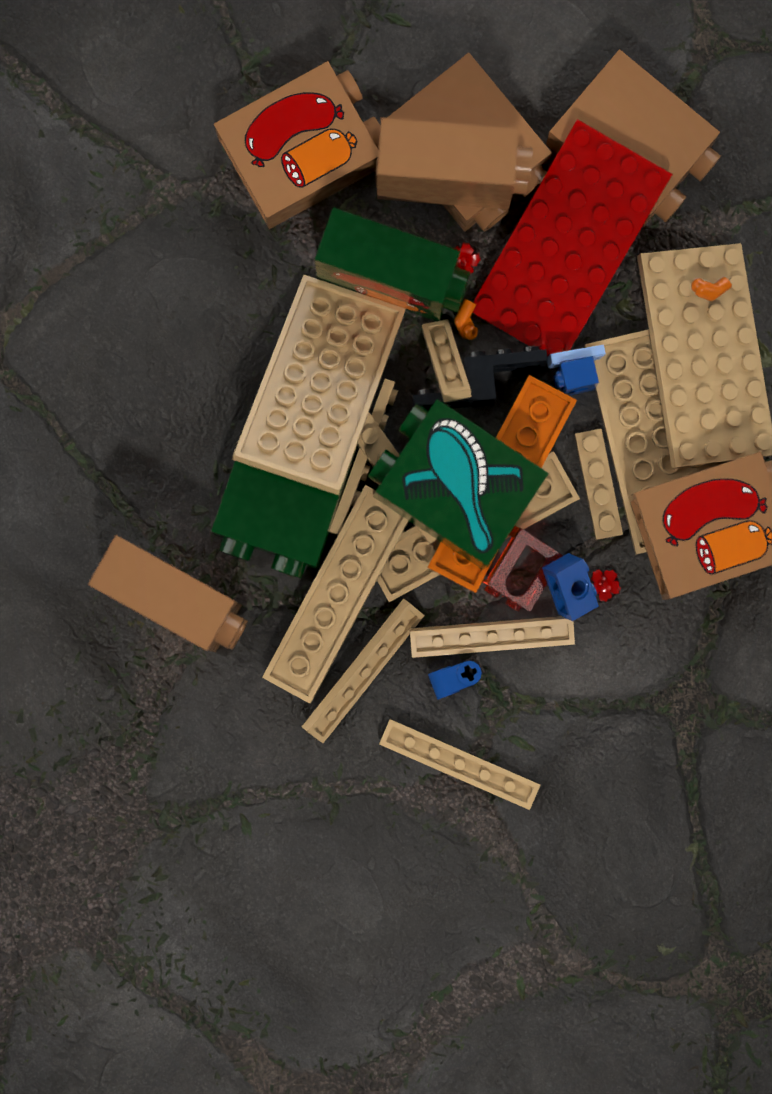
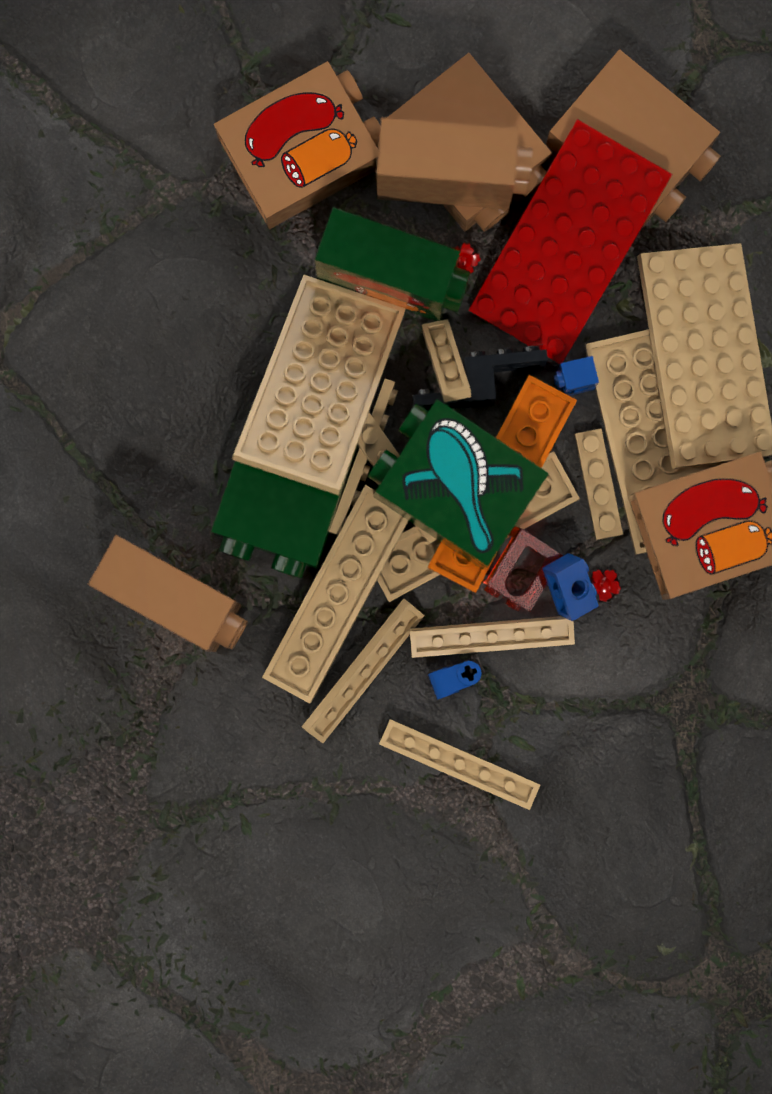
(464, 322): orange arm -> none
(556, 359): light blue tile -> none
(709, 290): orange arm -> none

